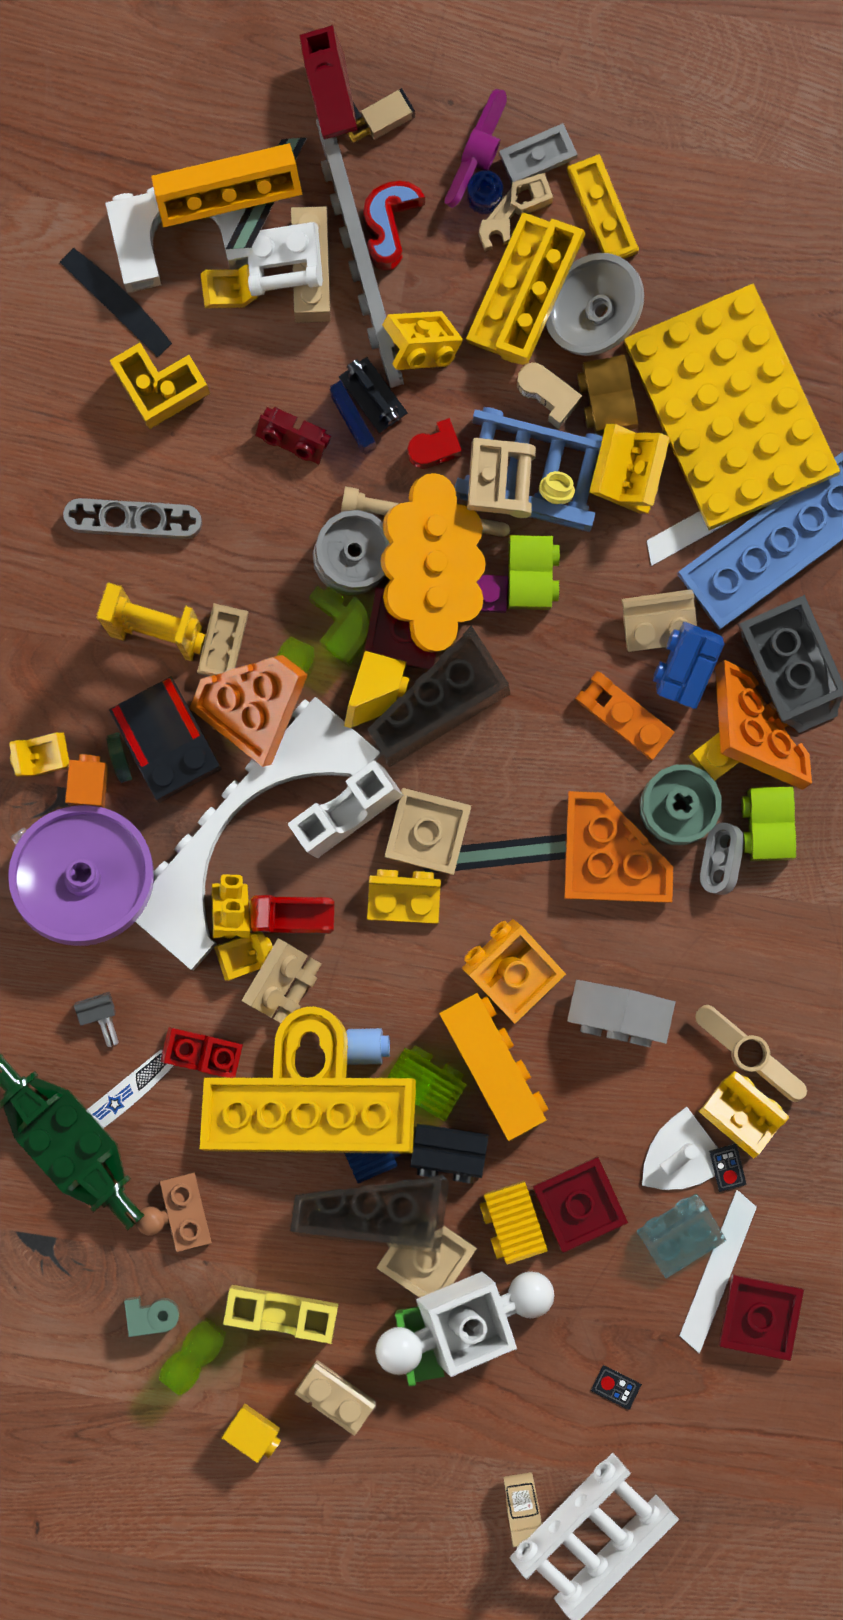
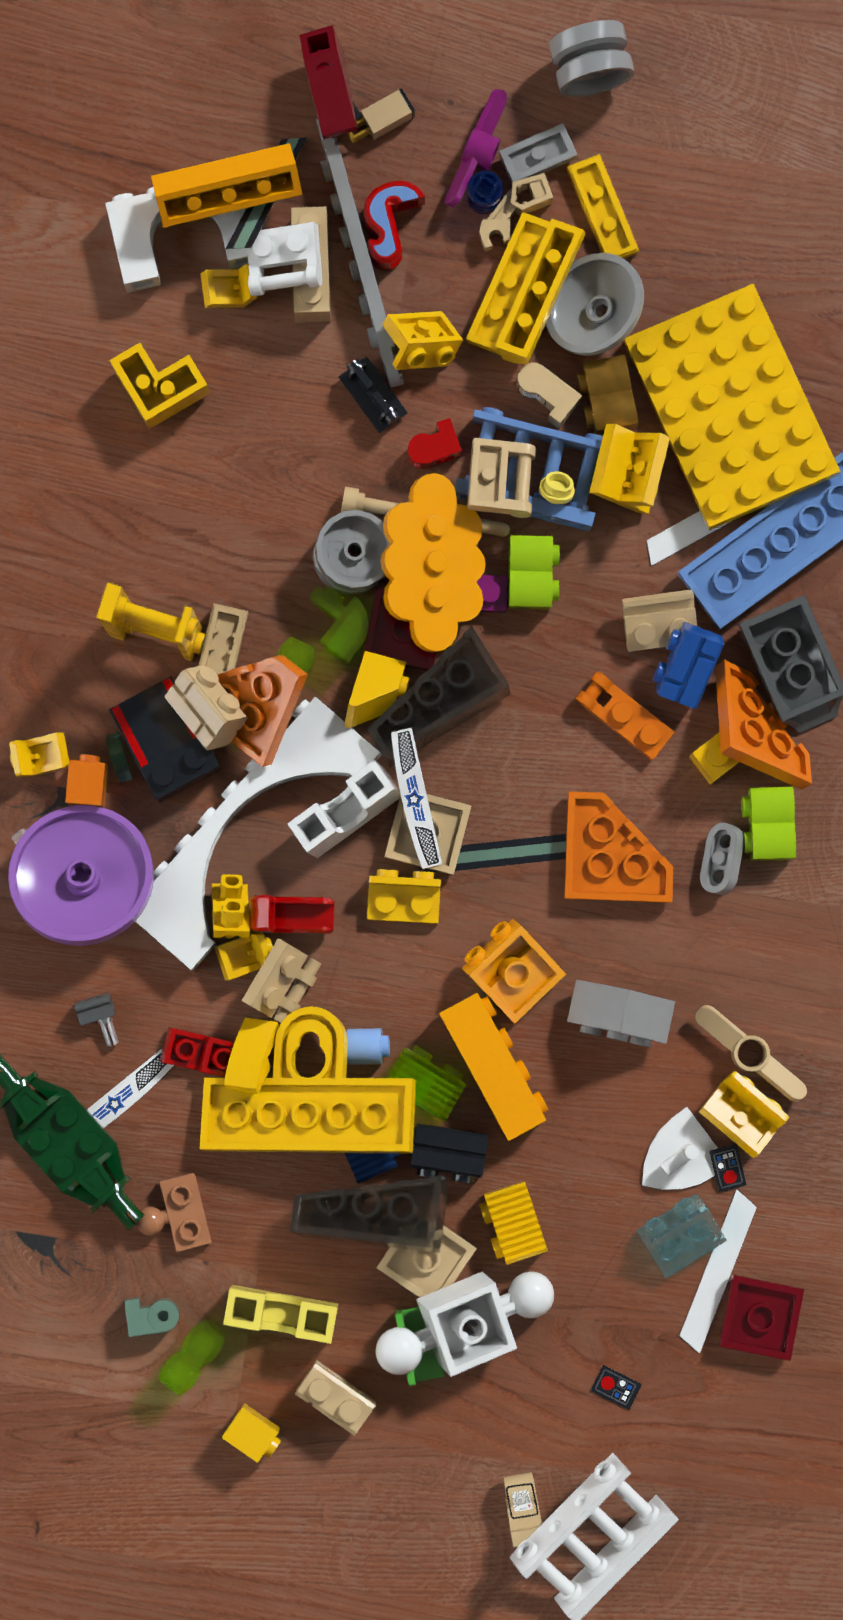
(116, 301): black sticker -> none
(133, 514): light grey beam -> none
(206, 707): none -> tan brick
(249, 1056): none -> yellow slope
(277, 429): dark red hinge -> none
(352, 417): clear blue tile -> none
(415, 798): none -> white sticker
(580, 1204): dark red plate -> none
(591, 58): none -> light grey wheel
(685, 784): sand green wheel -> none

